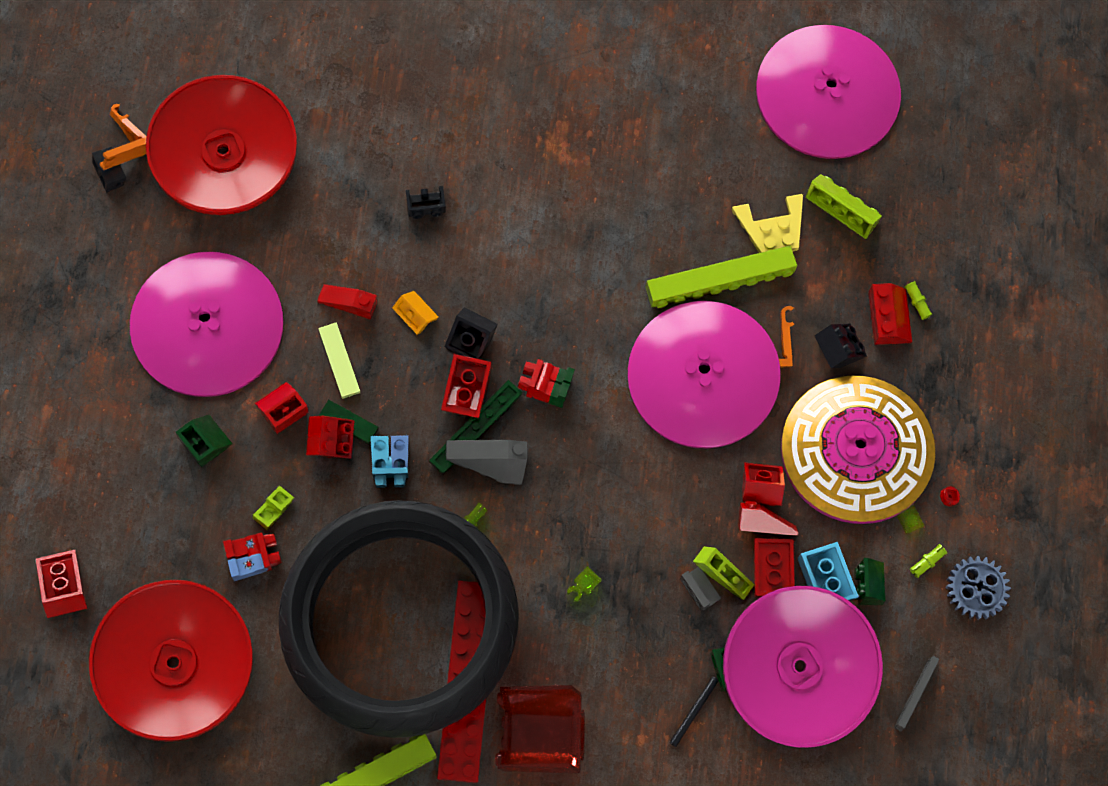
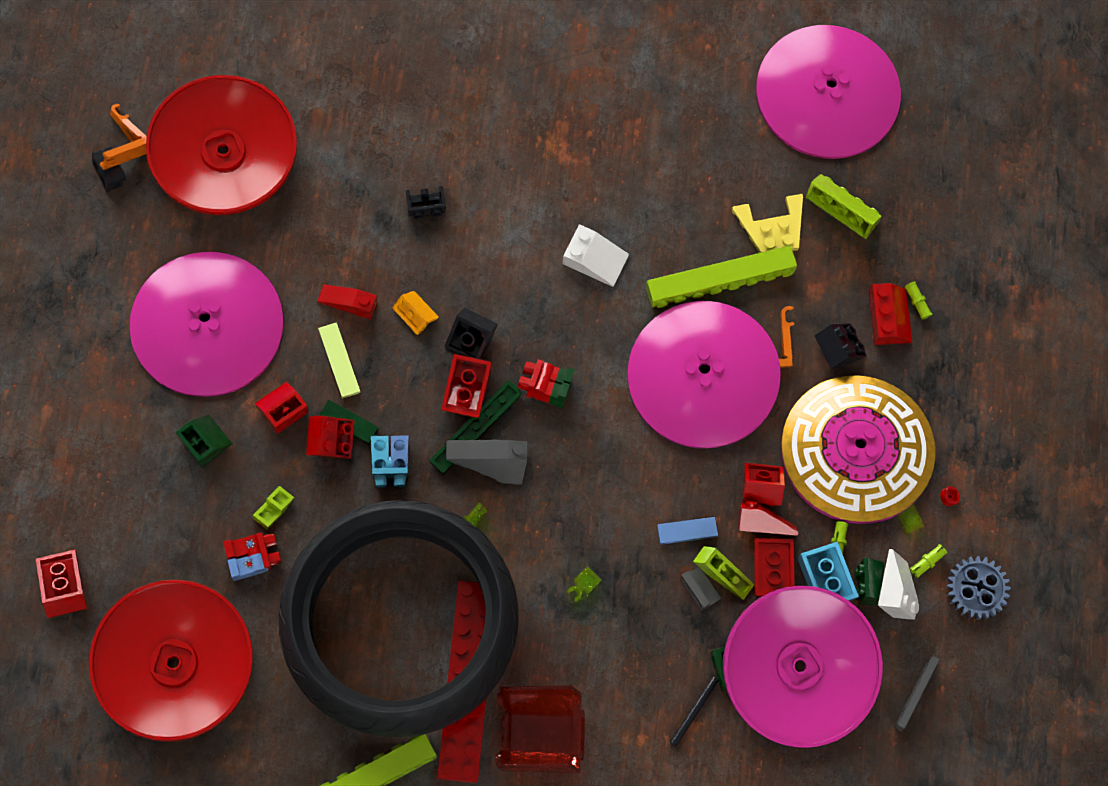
(595, 256): none -> white slope
(687, 530): none -> medium blue tile
(840, 534): none -> lime pin
(898, 590): none -> white slope

